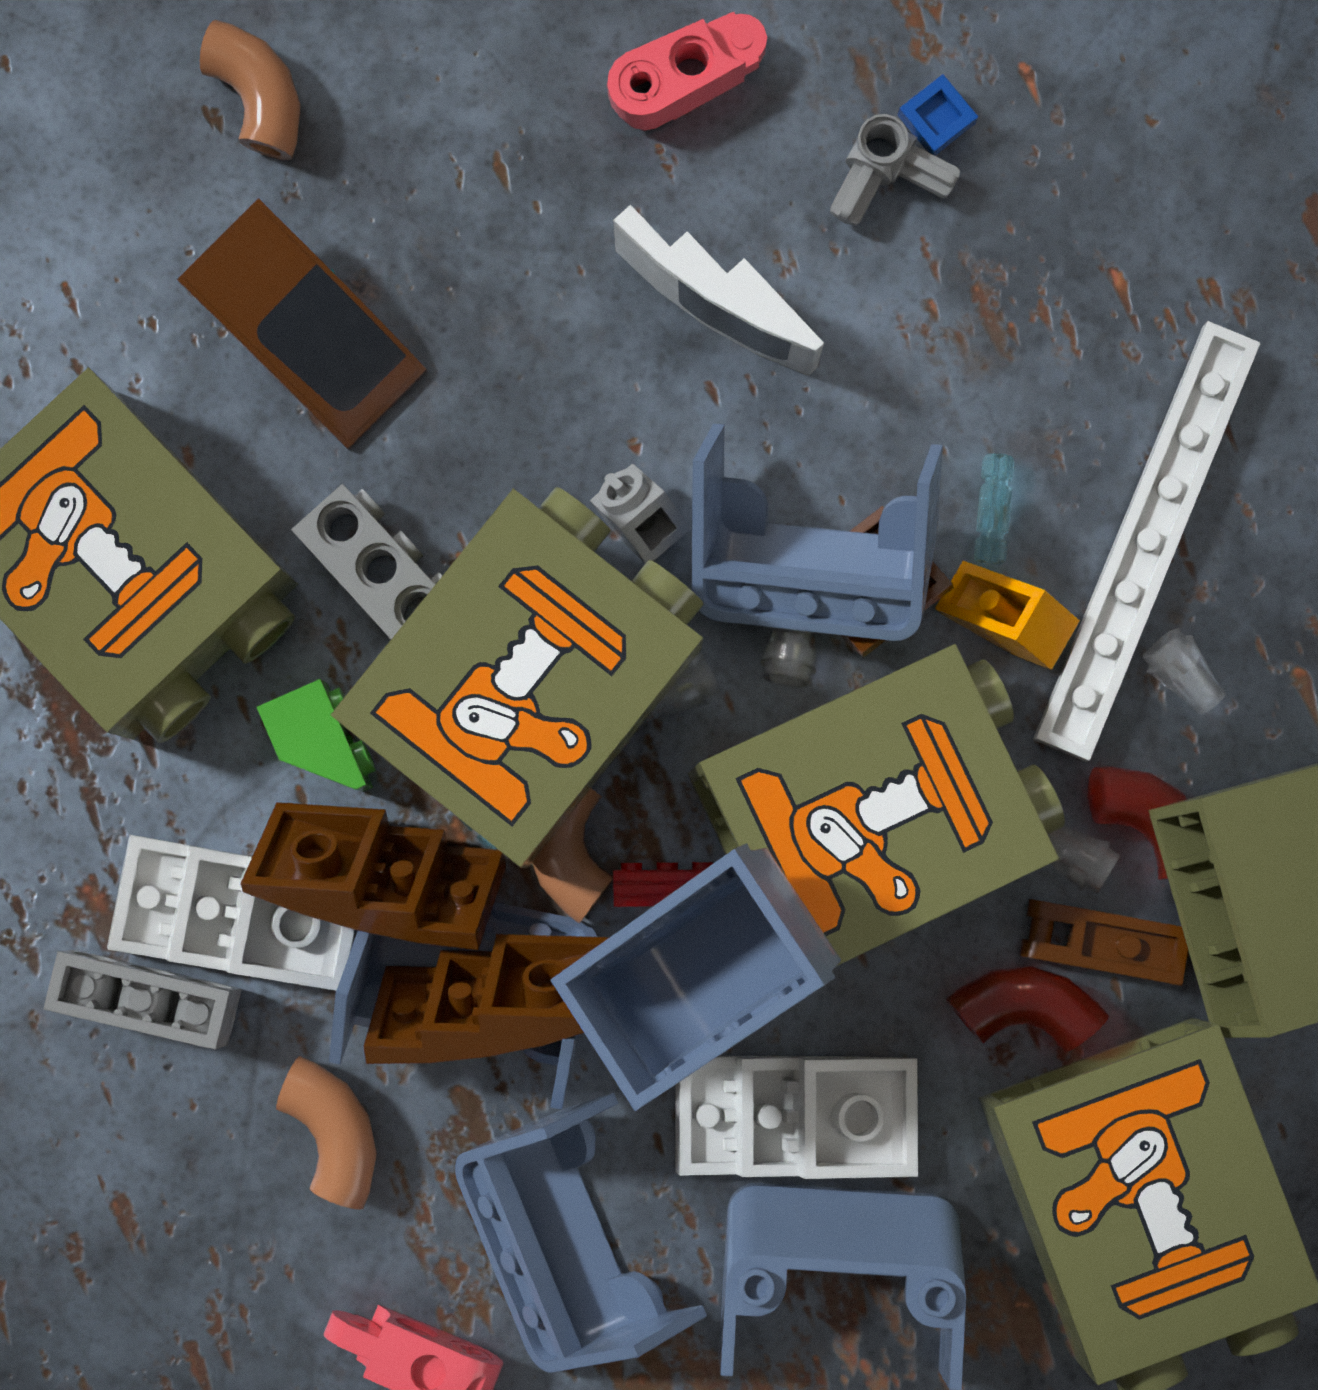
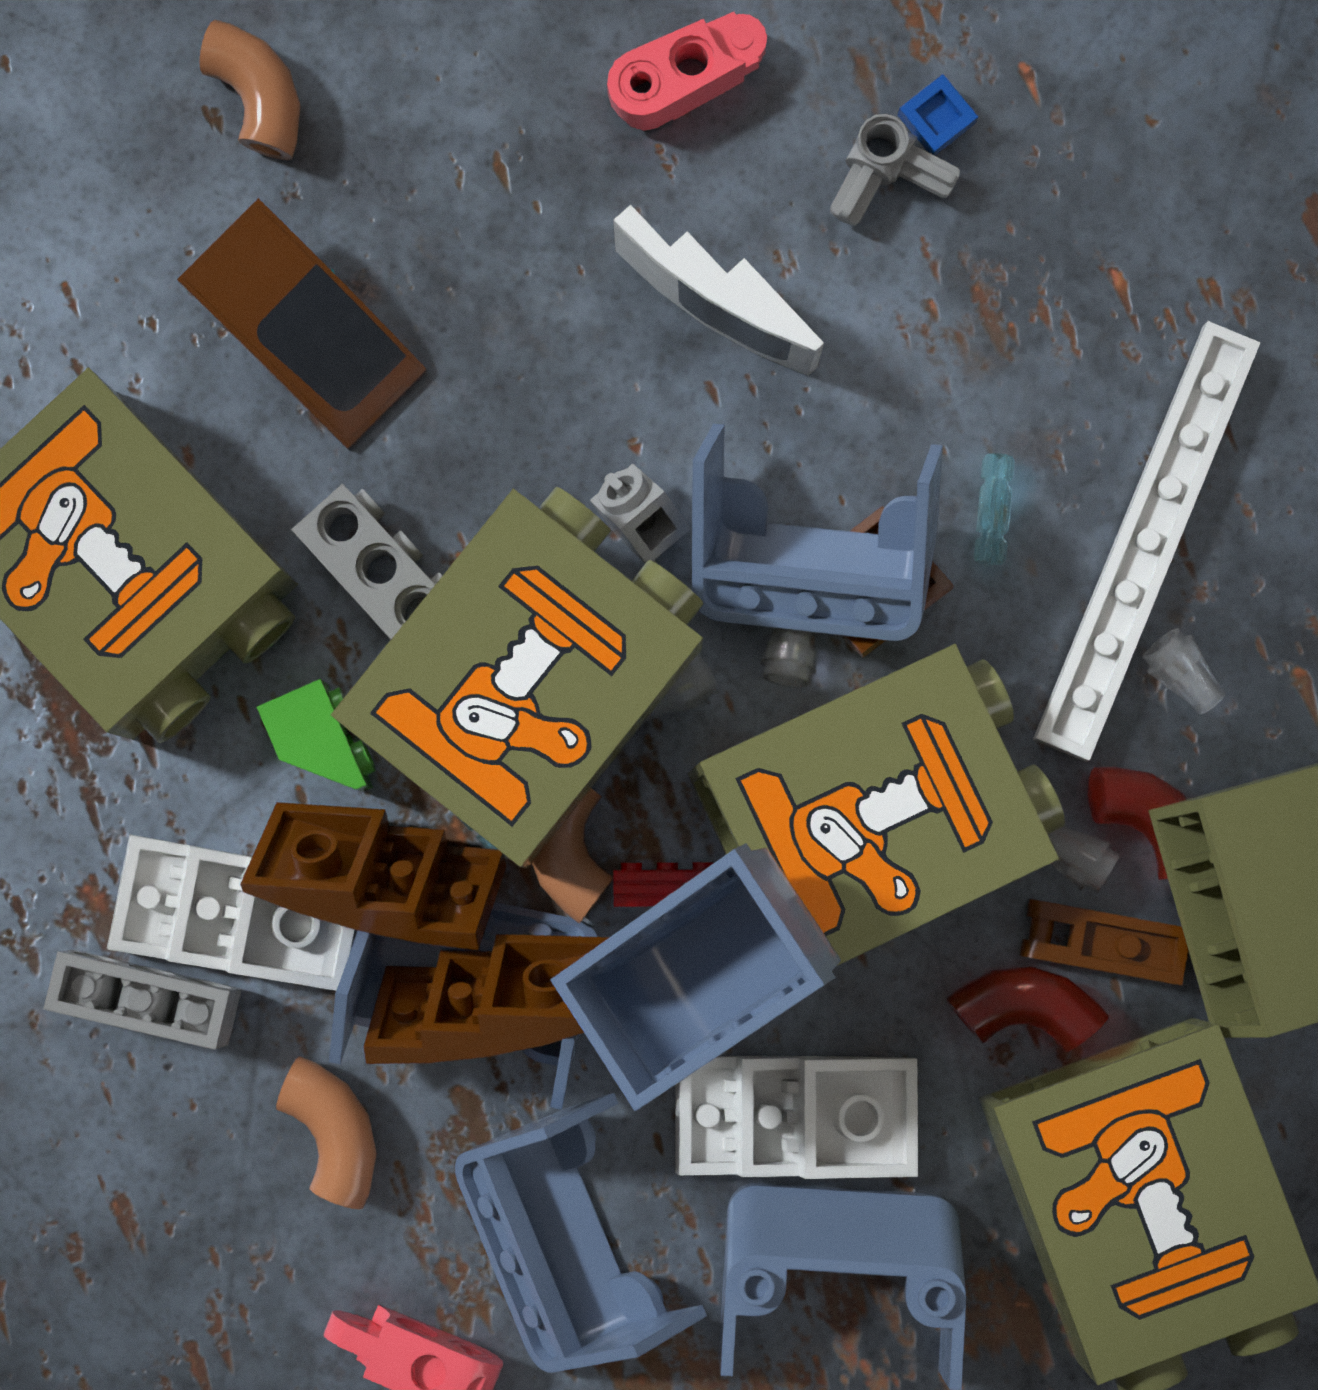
(1009, 614): light orange slope -> none

